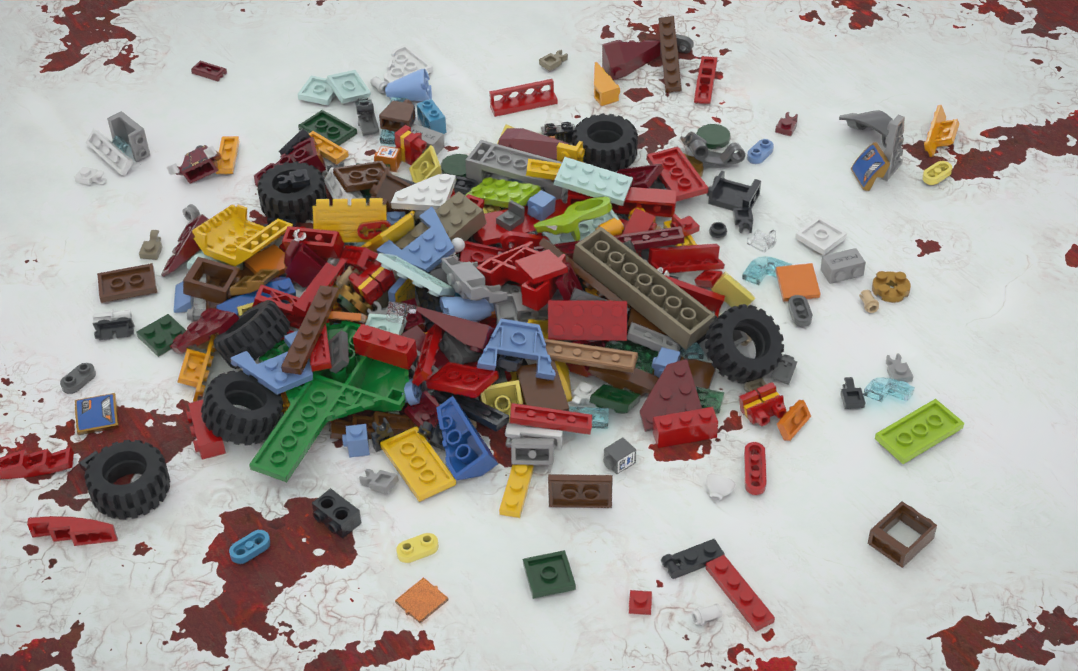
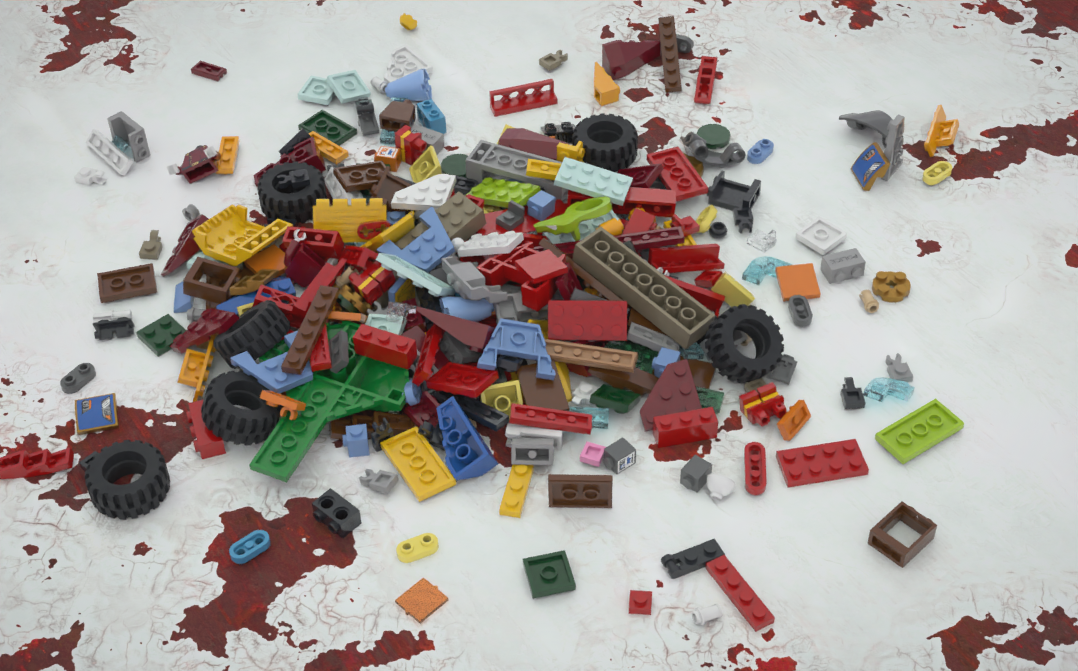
(79, 530): red slope -> none
(274, 399): none -> orange plate
(408, 22): none -> yellow plate
(490, 244): none -> white plate
(592, 454): none -> bright pink plate
(695, 473): none -> dark grey brick
(705, 218): none -> light yellow plate
(787, 125): plate -> none
(821, 463): none -> red plate

